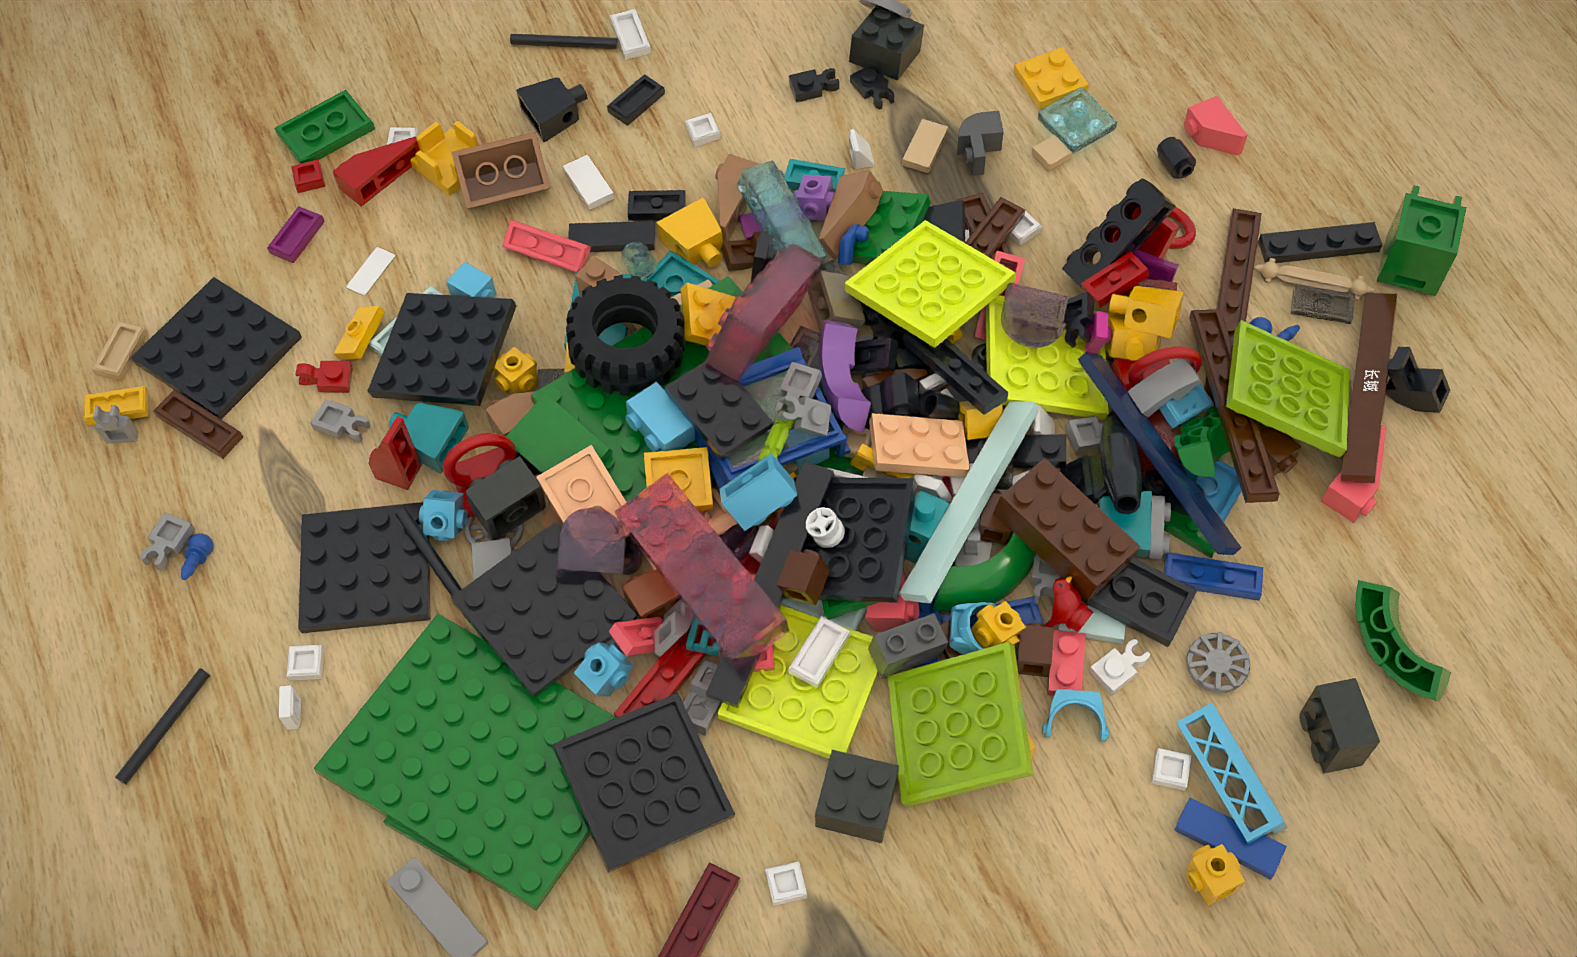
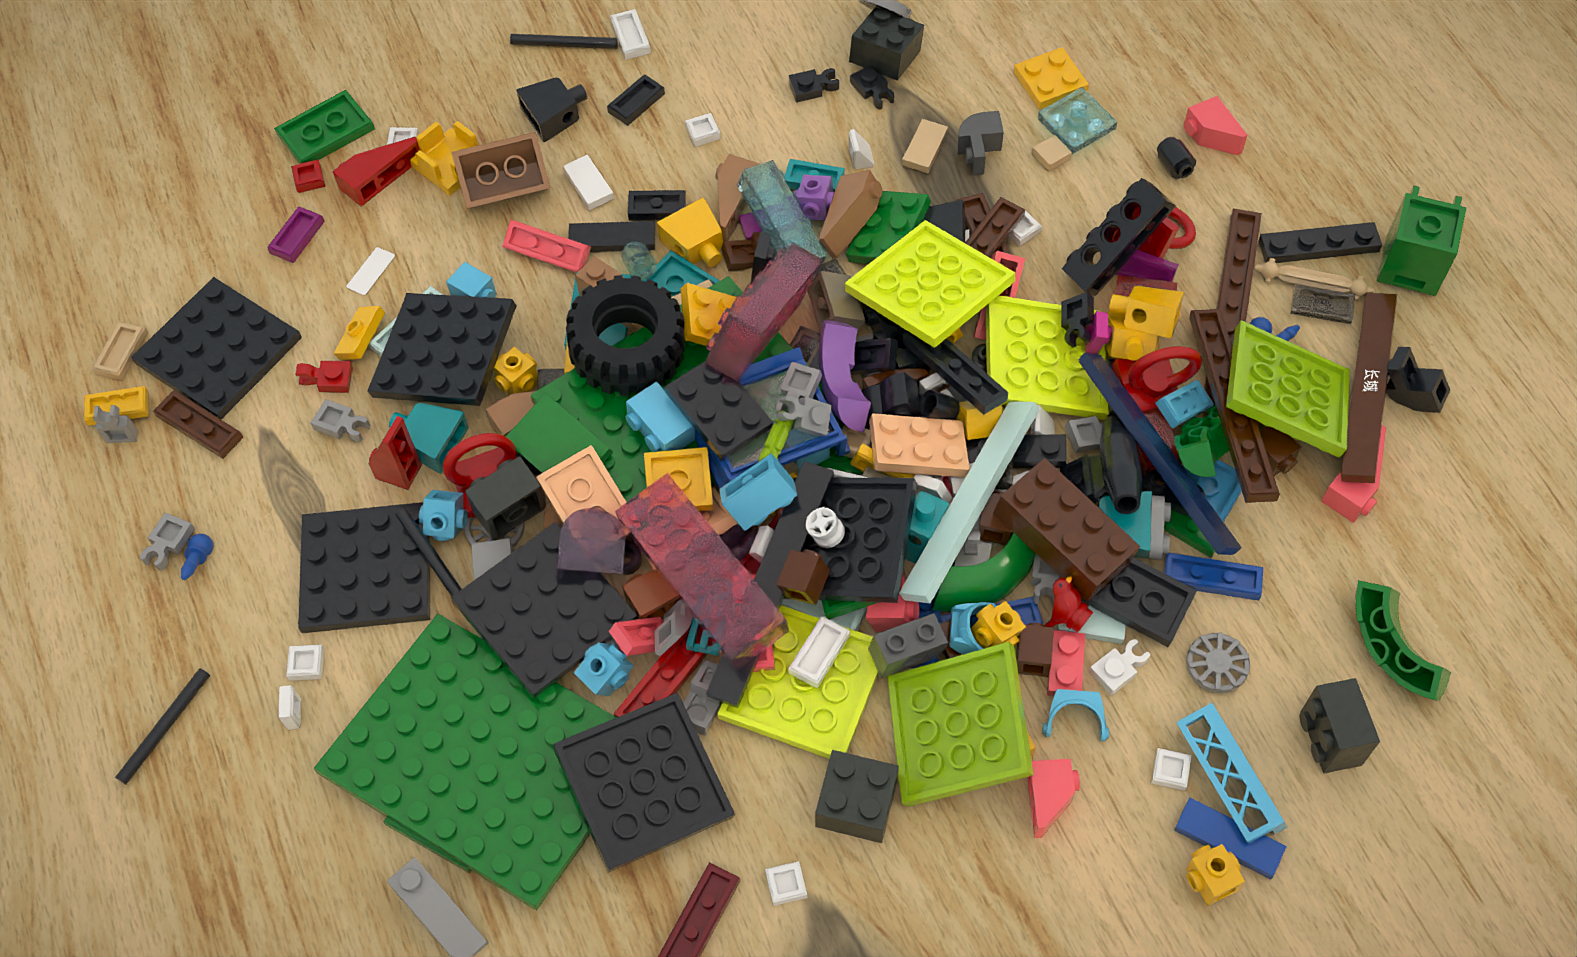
(848, 240): blue arm -> none
(1033, 315): slope -> none
(1050, 792): none -> coral slope
(1115, 279): red plate -> none
(1166, 383): light grey slope -> none

